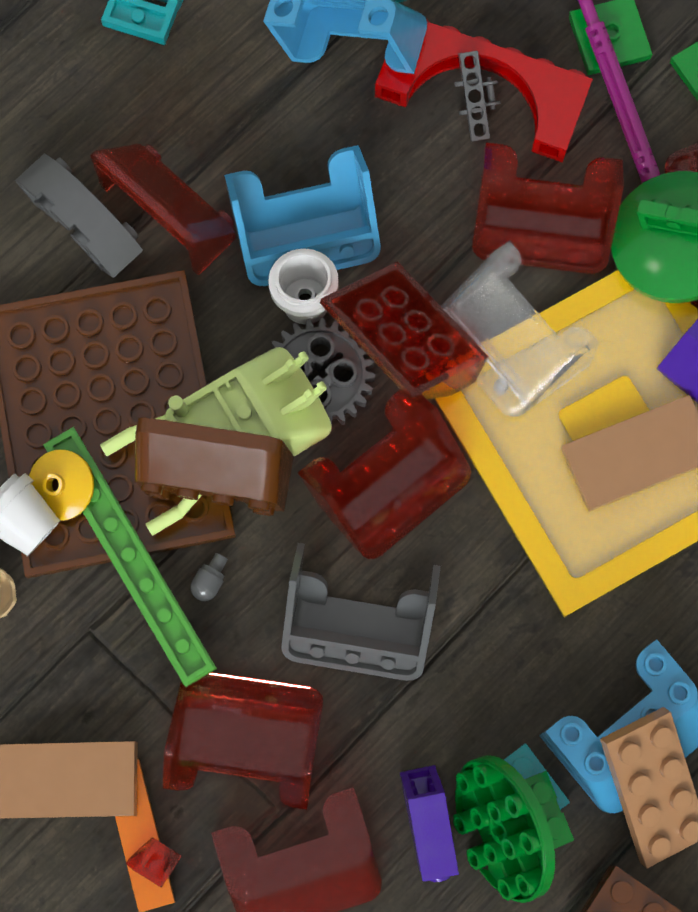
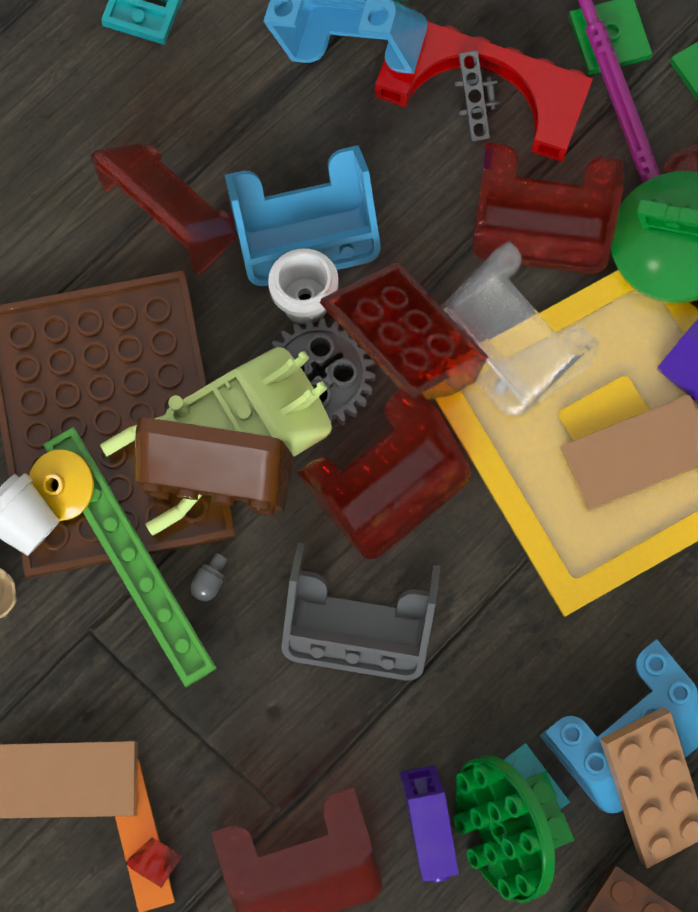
(67, 200): dark grey brick -> none
(246, 732): clear red windscreen -> none

